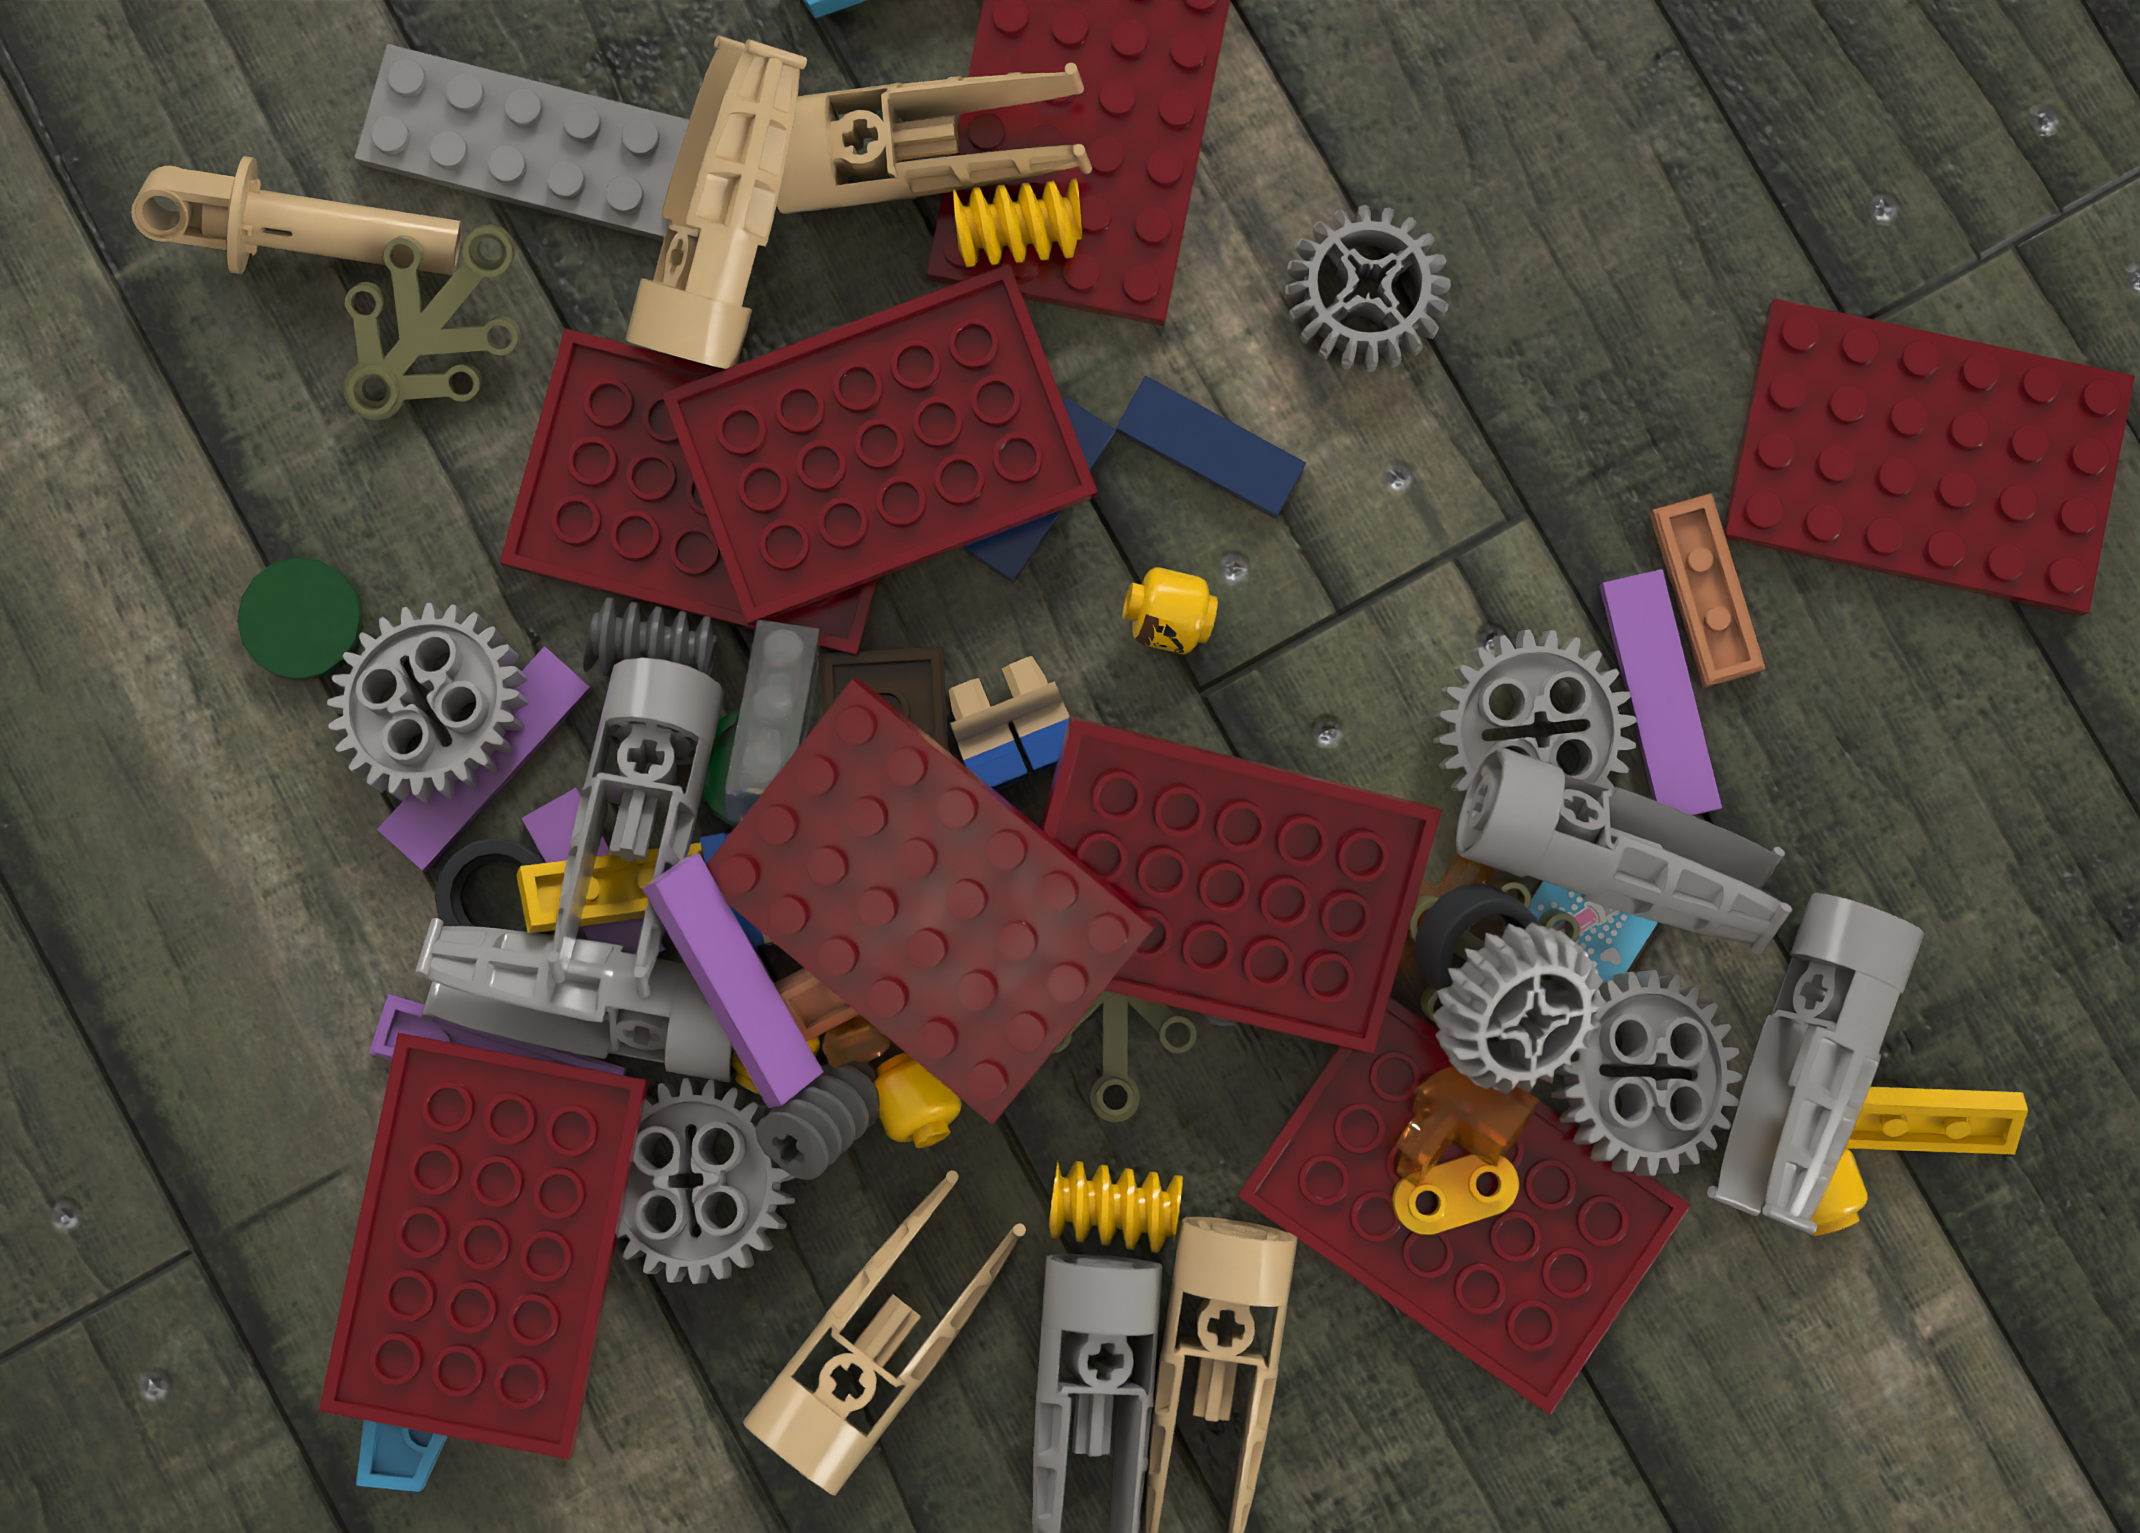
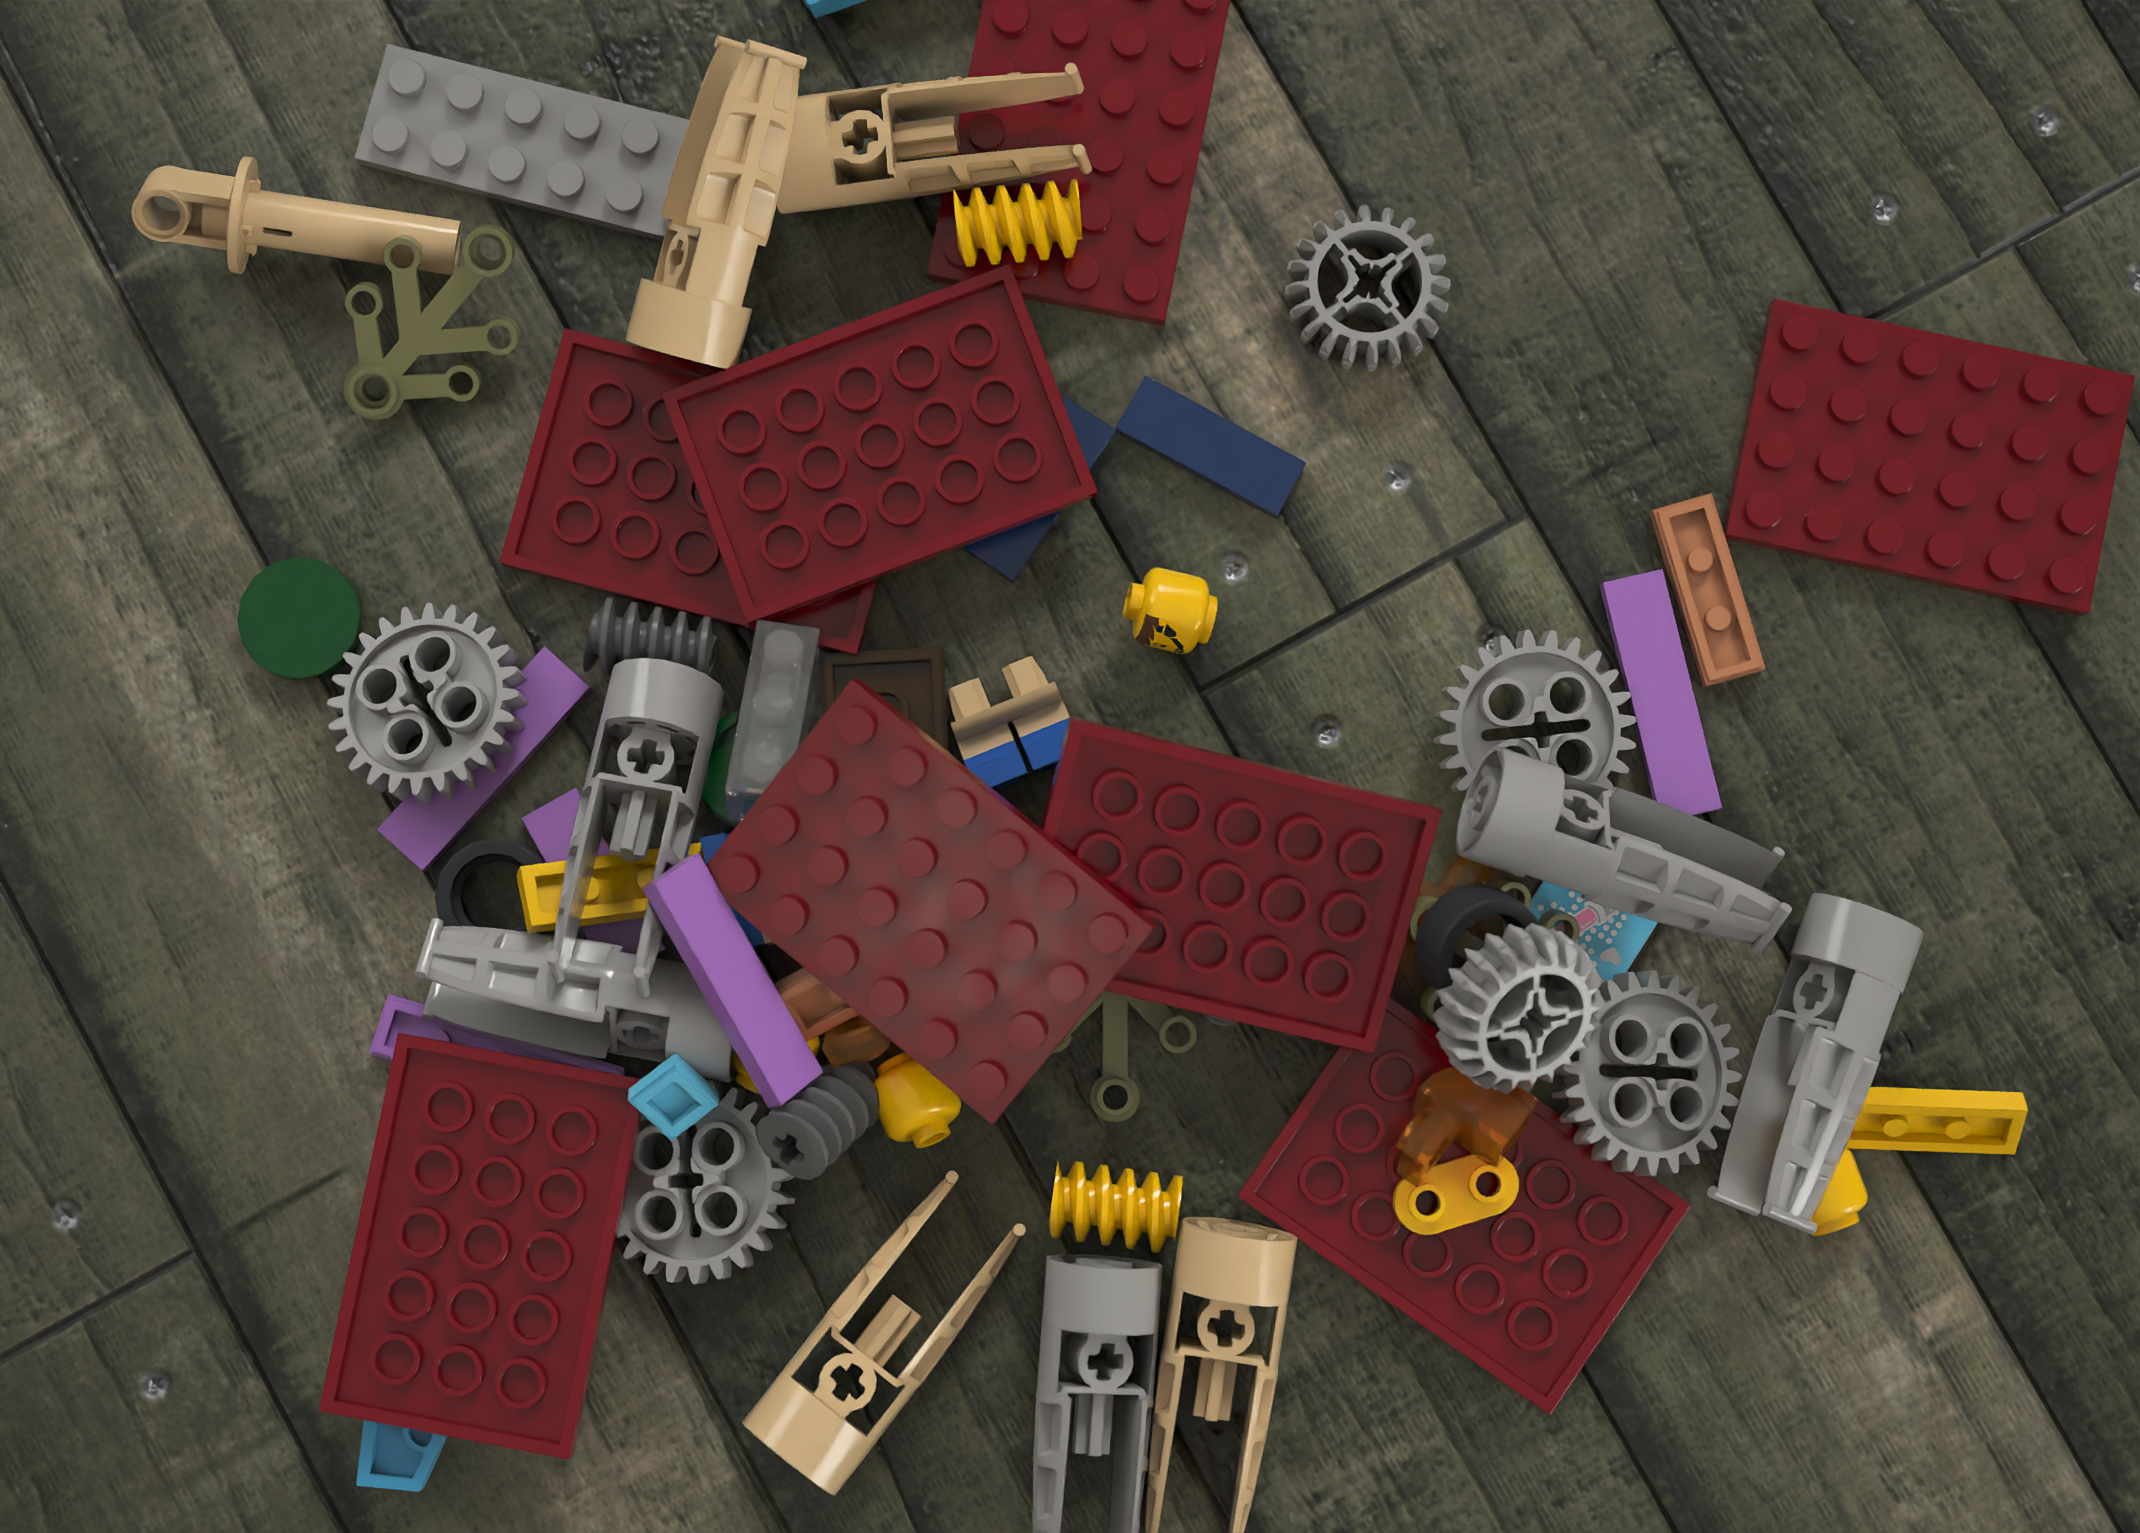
(673, 1096): none -> medium azure tile

